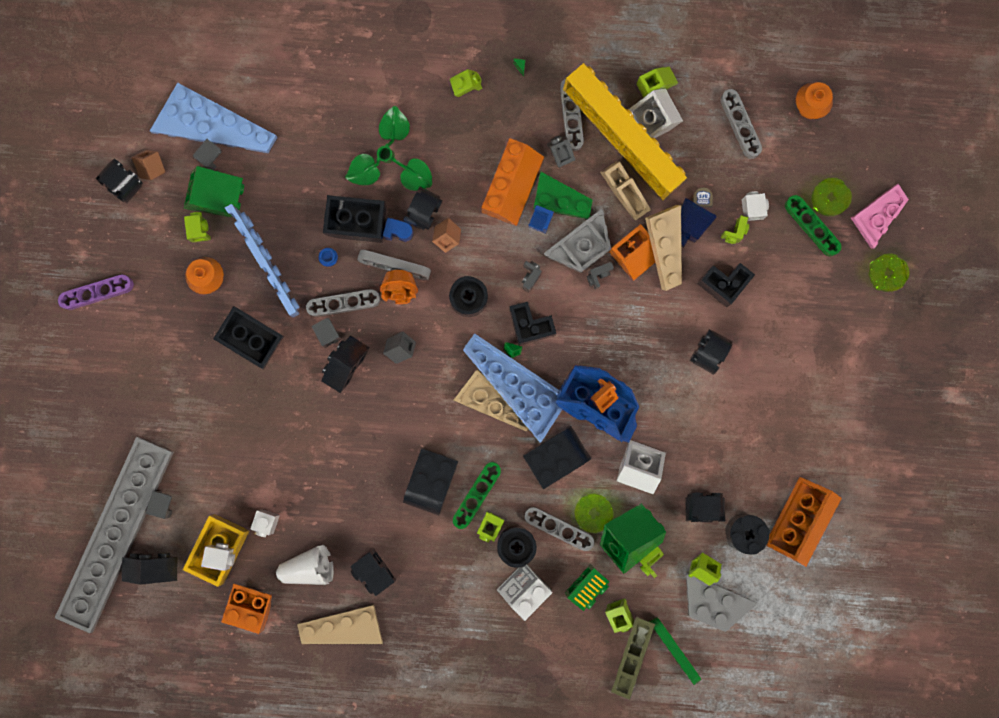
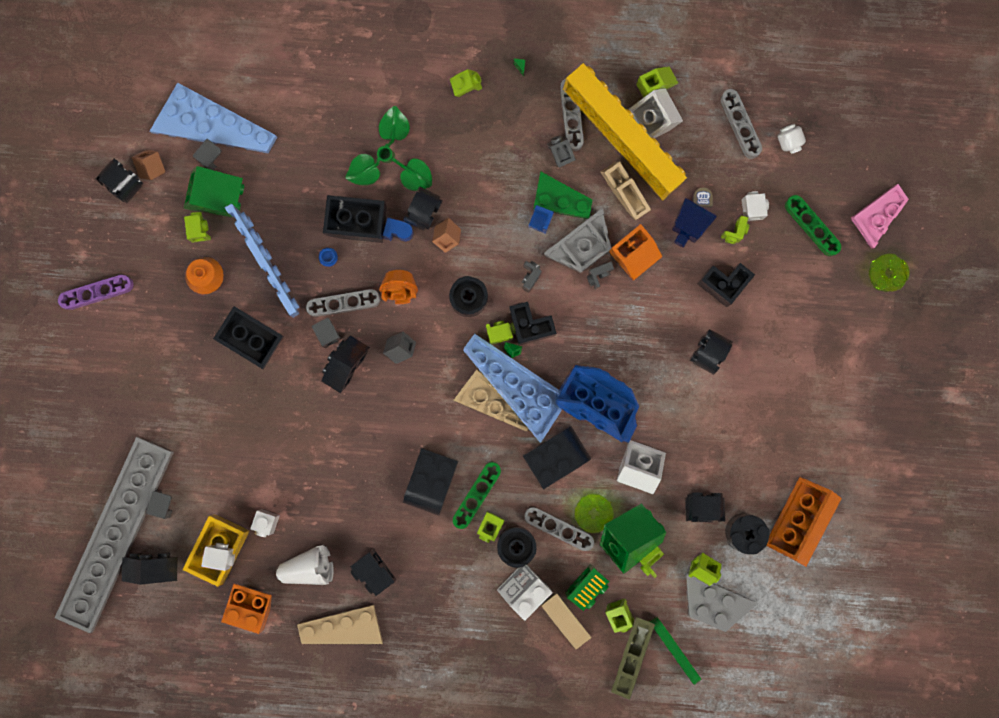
(390, 263): light grey beam -> none
(500, 332): none -> lime brick
(512, 182): orange slope -> none
(565, 620): none -> tan slope
(605, 396): orange bracket -> none
(665, 238): tan wing -> none
(791, 138): none -> white head
(814, 100): orange cone -> none
(839, 190): clear neon green plate -> none

